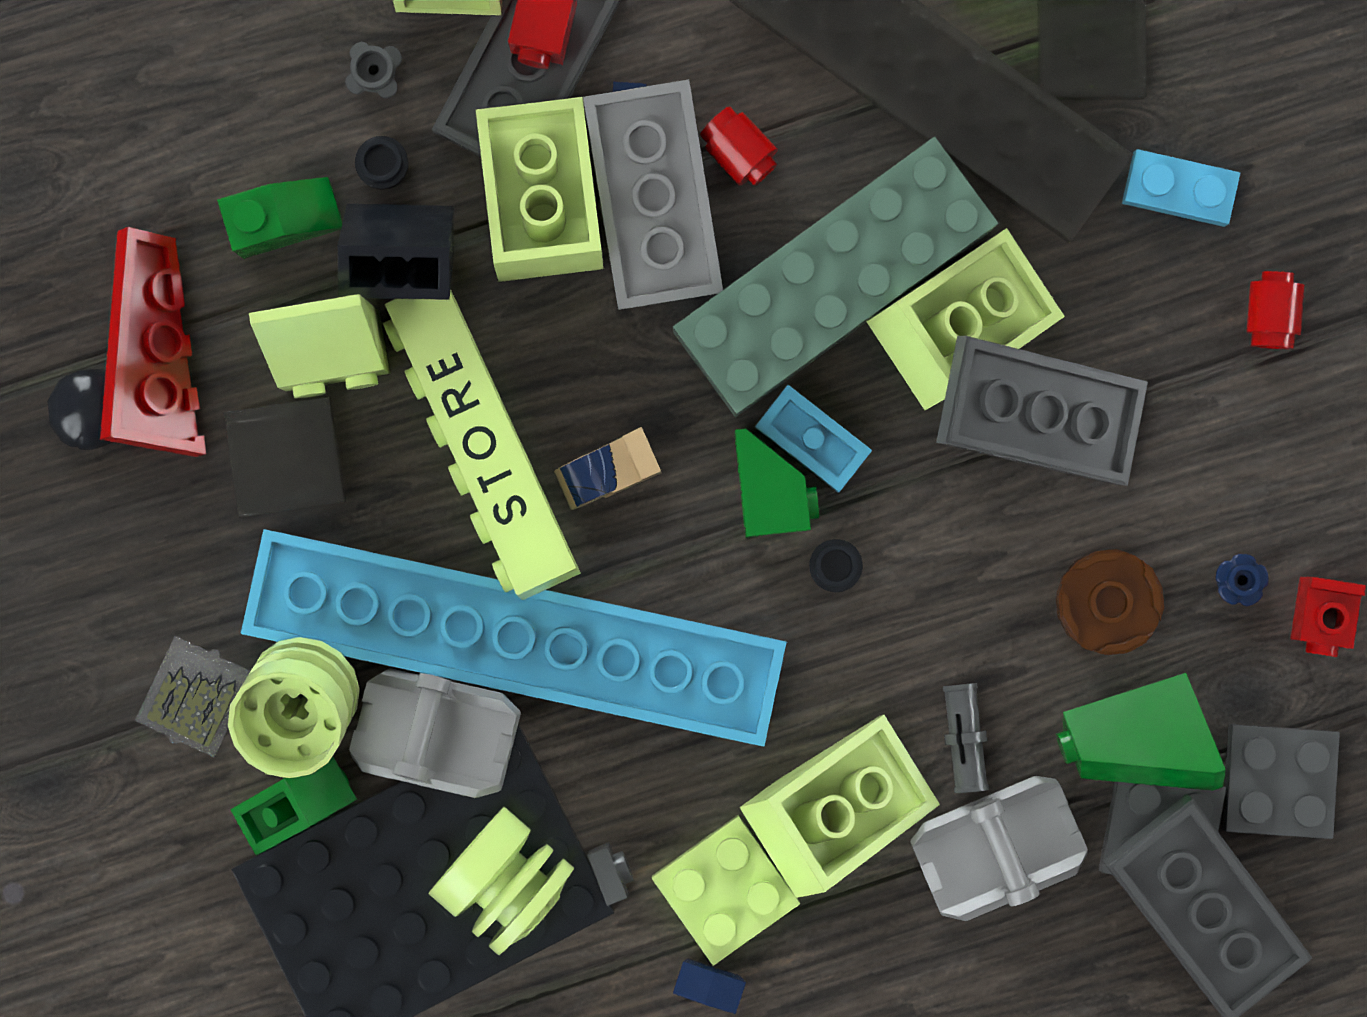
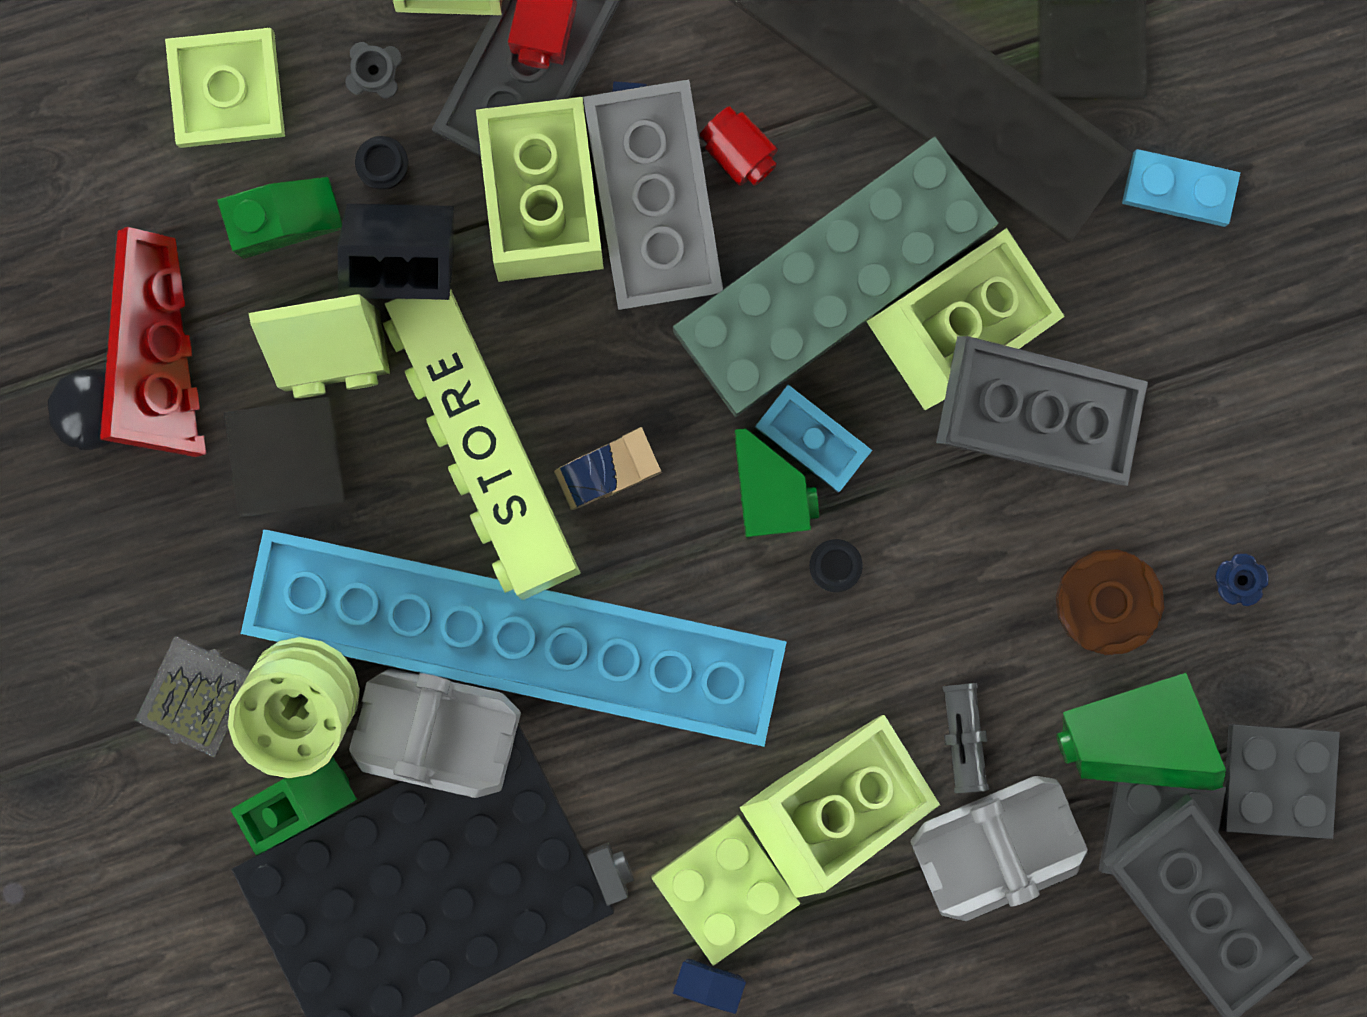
(225, 87): none -> yellowish green plate
(502, 881): yellowish green wheel -> none
(1275, 310): red brick -> none
(1312, 600): red brick -> none

